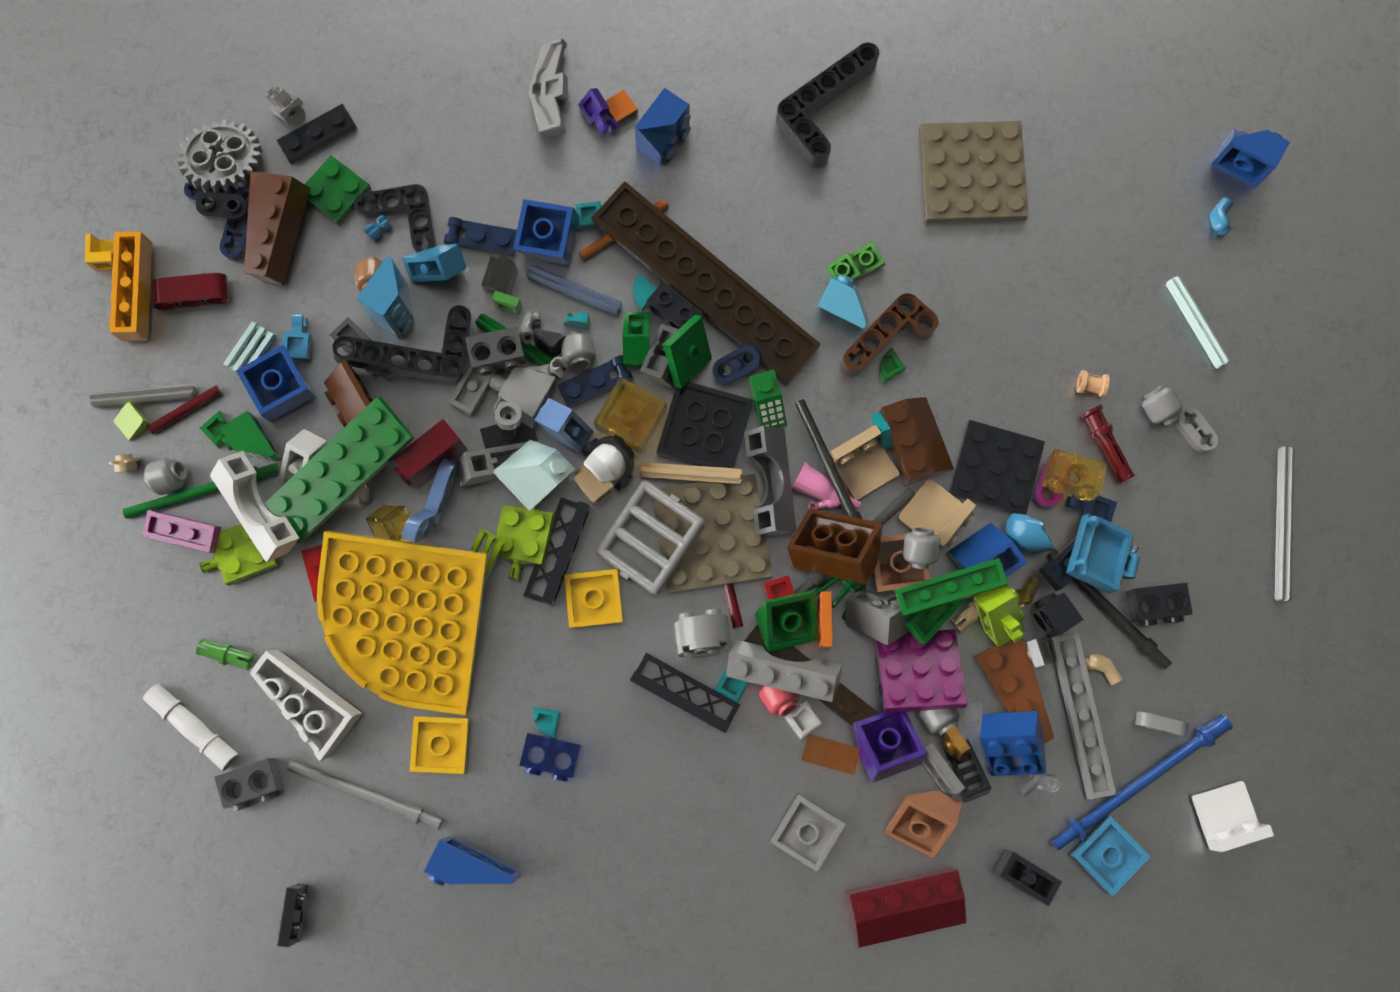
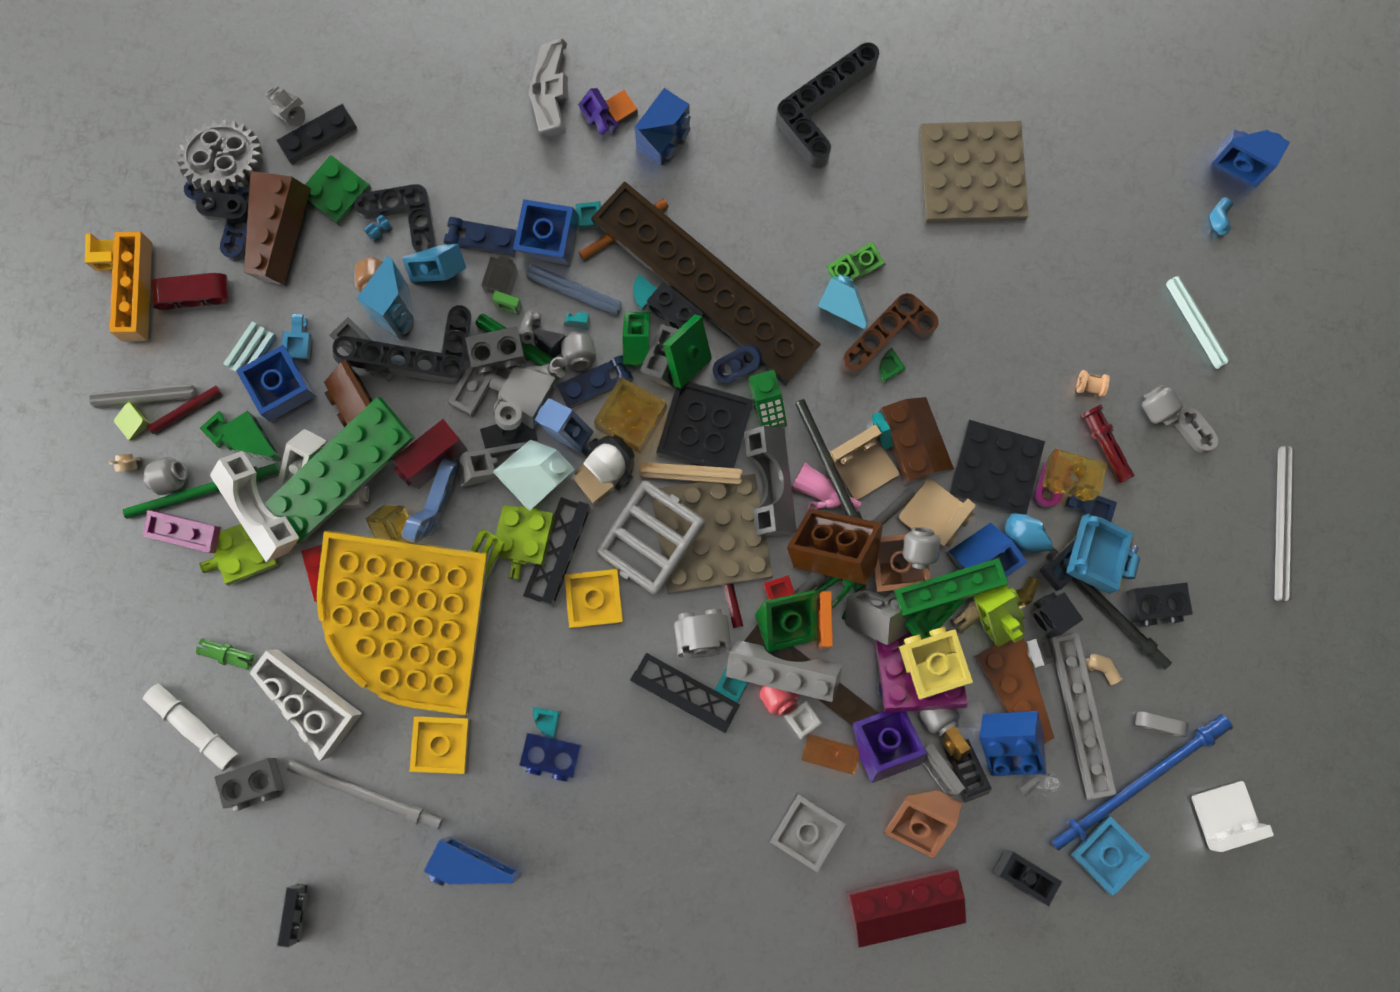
(935, 662): none -> light yellow plate

